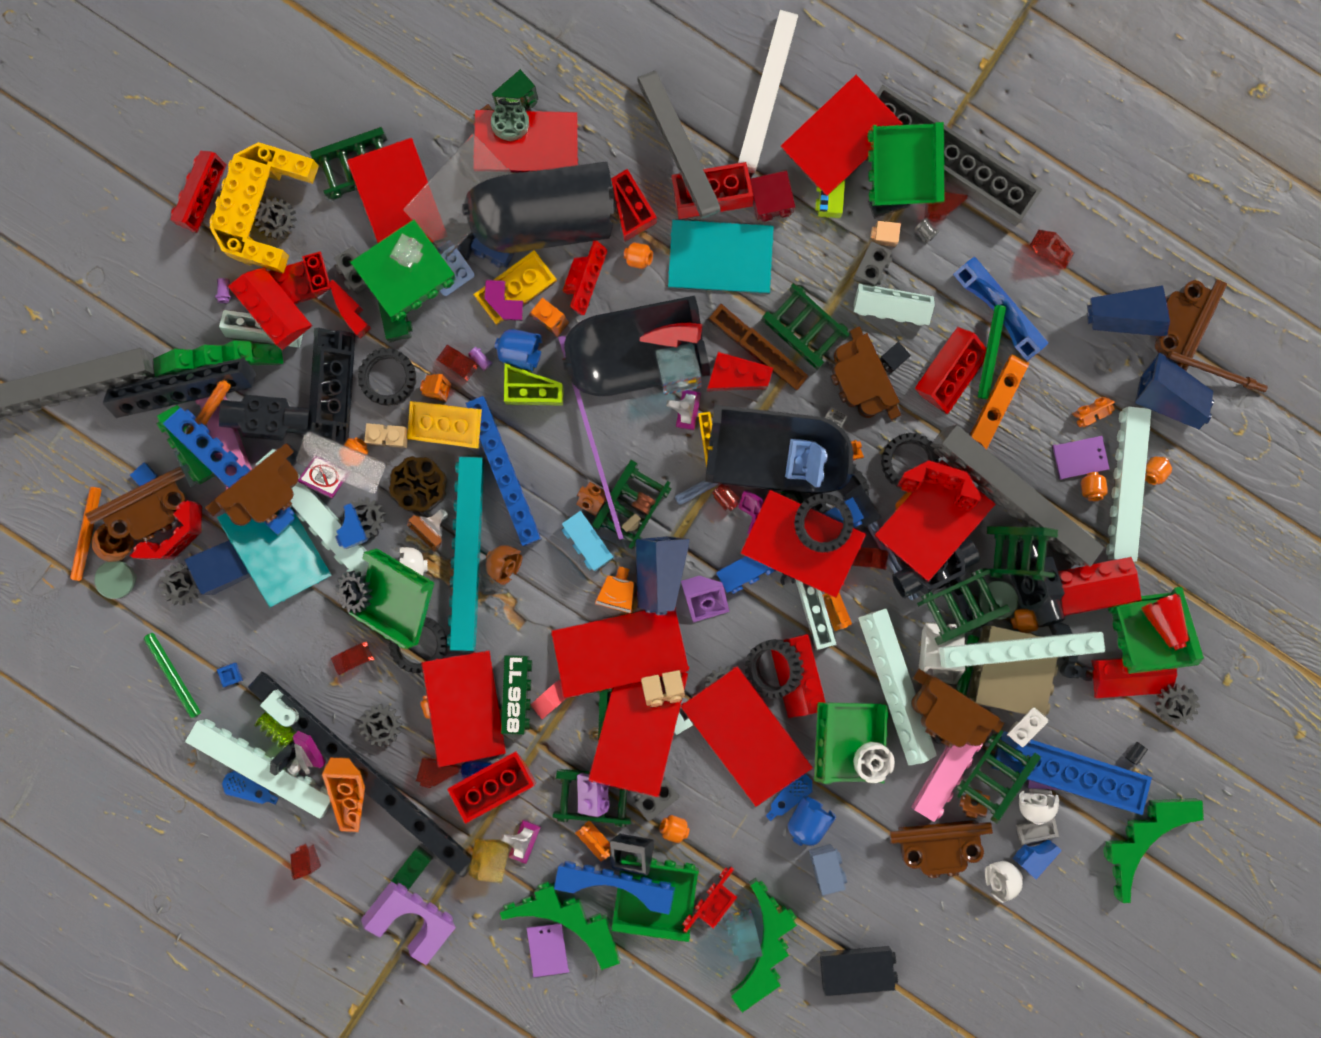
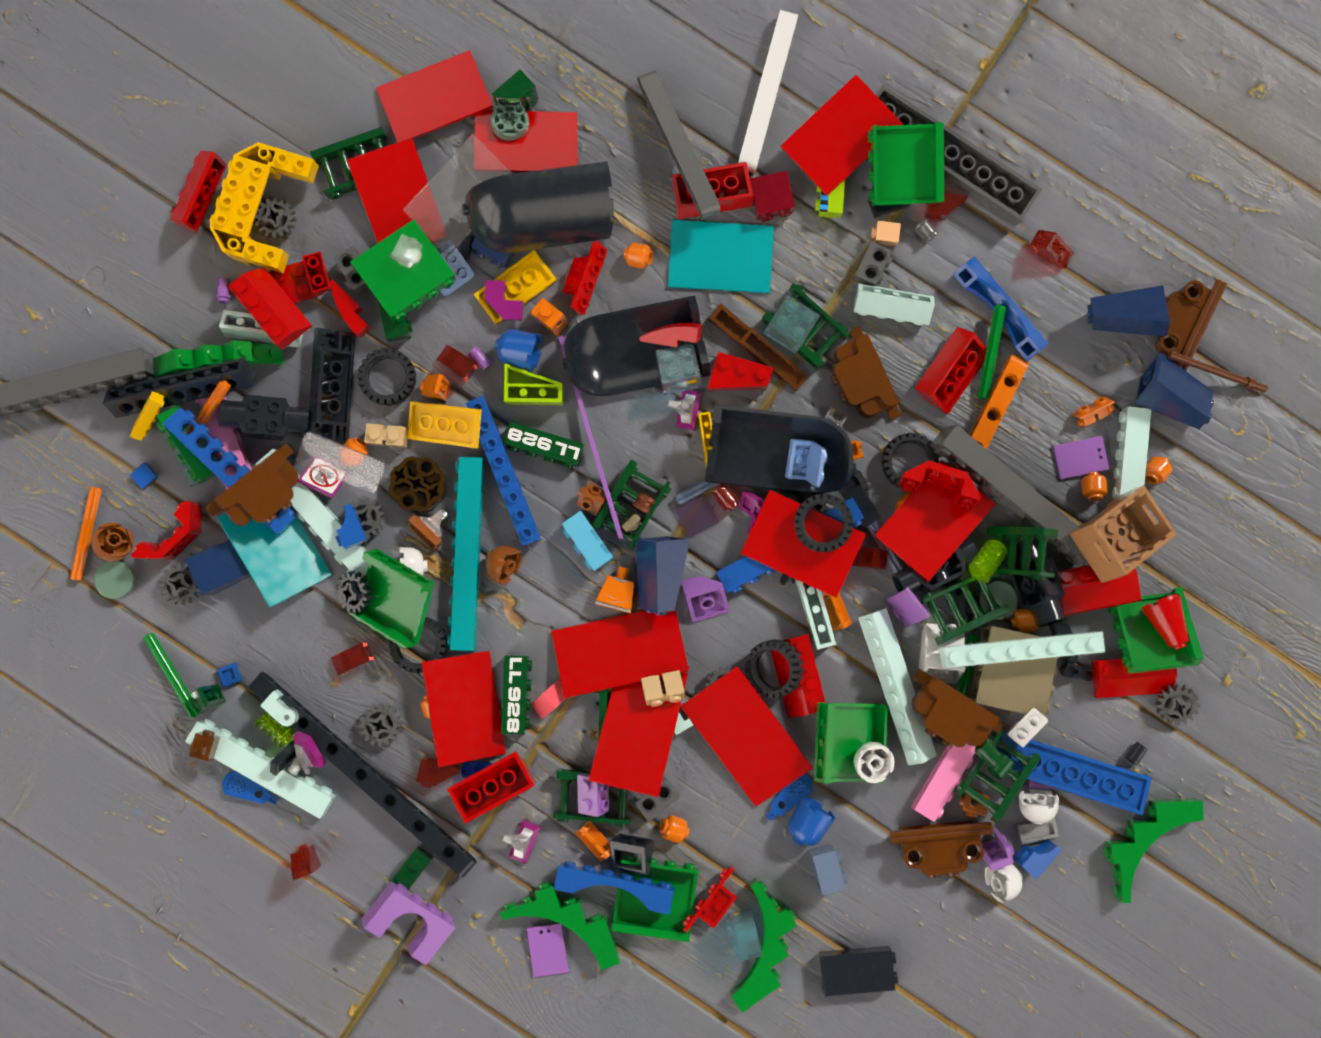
(143, 509): reddish brown brick -> none
(147, 415): none -> yellow piece
(204, 745): none -> reddish brown brick
(207, 697): none -> dark green slope
(345, 792): orange wedge -> none
(434, 97): none -> red piece
(490, 860): clear yellow piece -> none
(544, 444): none -> dark green brick
(632, 206): red wedge -> none
(697, 515): none -> clear purple piece
(791, 324): none -> clear light blue brick
(894, 357): black brick -> none
(907, 607): none -> medium lavender container
(987, 560): none -> clear neon green piece
(997, 762): none -> dark green piece
(998, 852): none -> medium lavender bracket
(1139, 537): none -> medium nougat container

